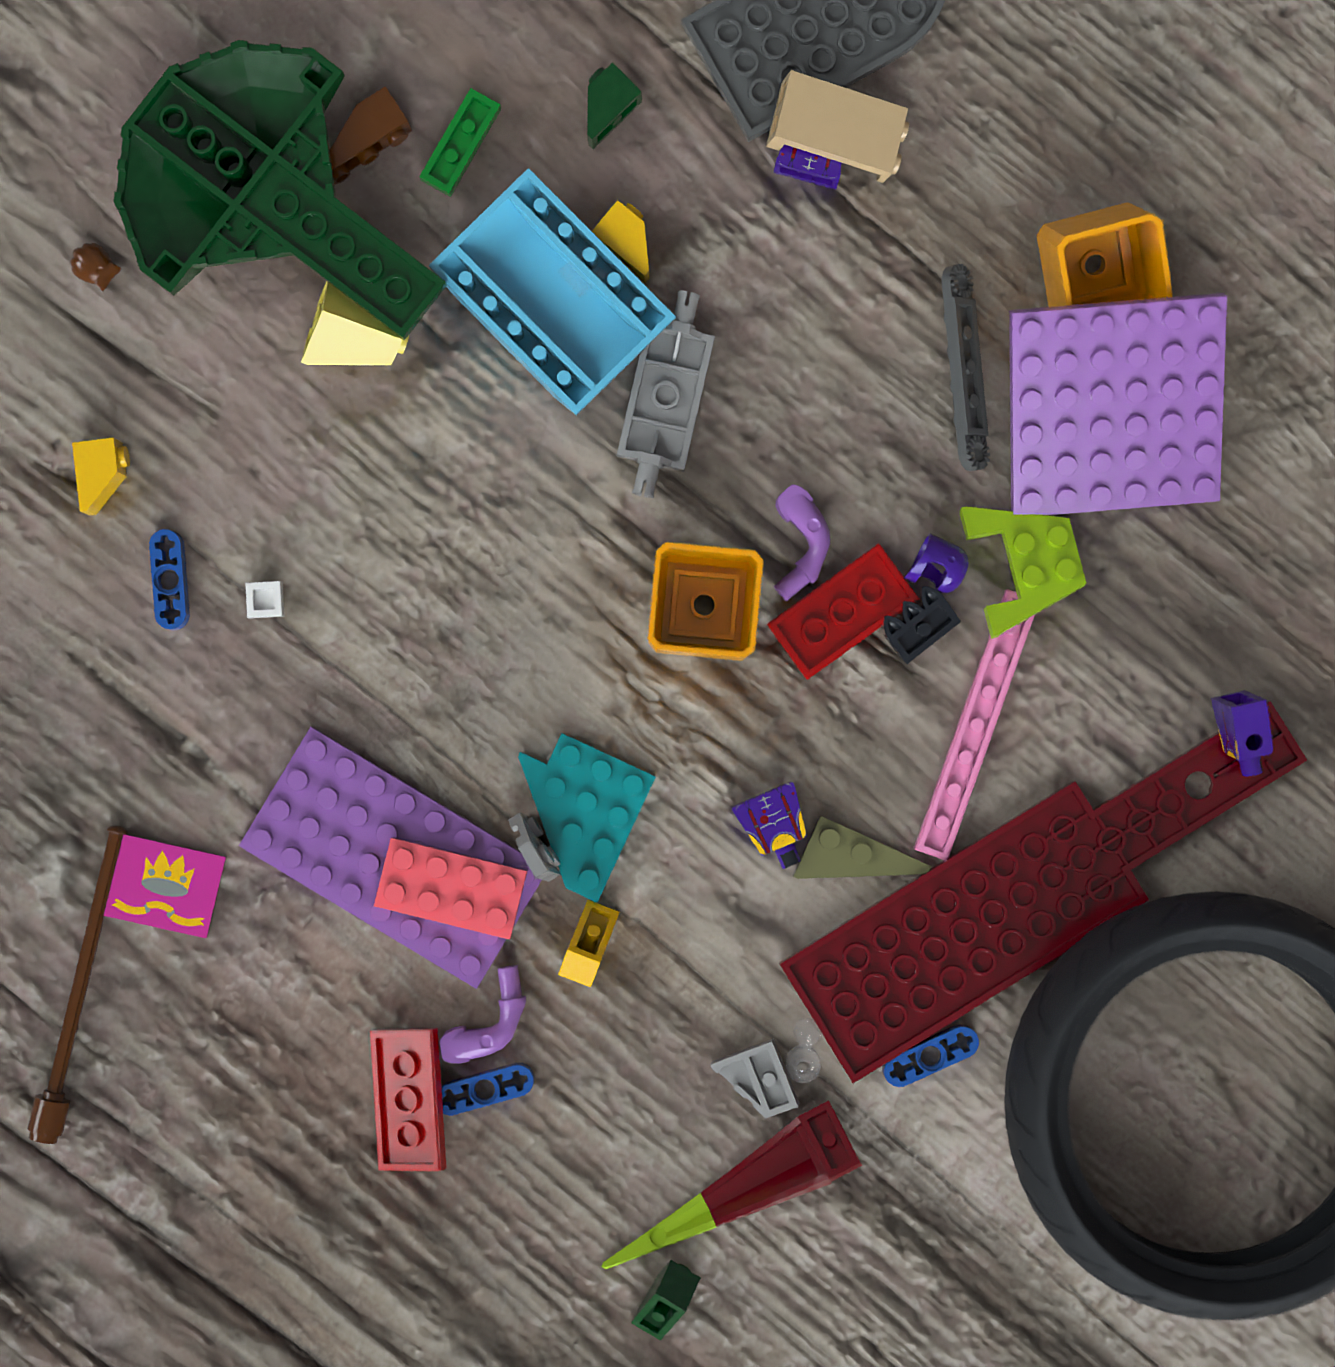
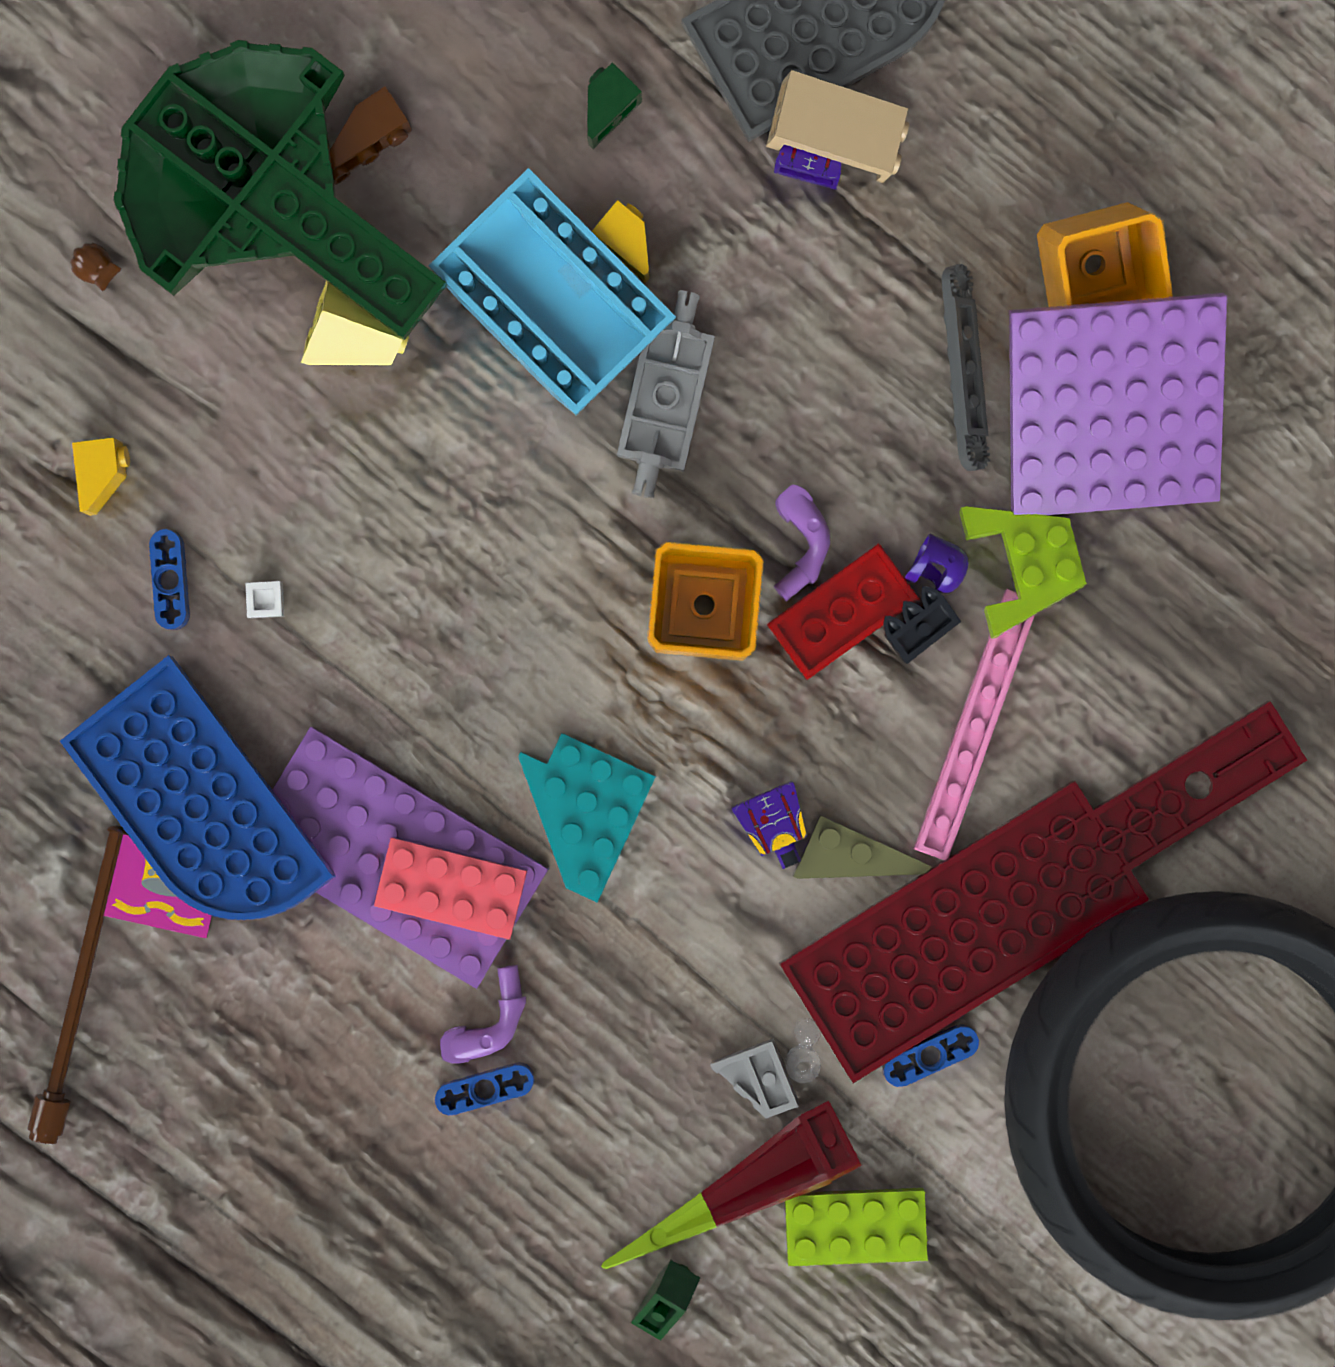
(195, 800): none -> blue plate
(408, 1099): piece -> none
(460, 142): green plate -> none
(540, 859): light grey plate -> none
(588, 943): yellow slope -> none
(856, 1227): none -> lime plate
(1244, 729): dark purple torso -> none

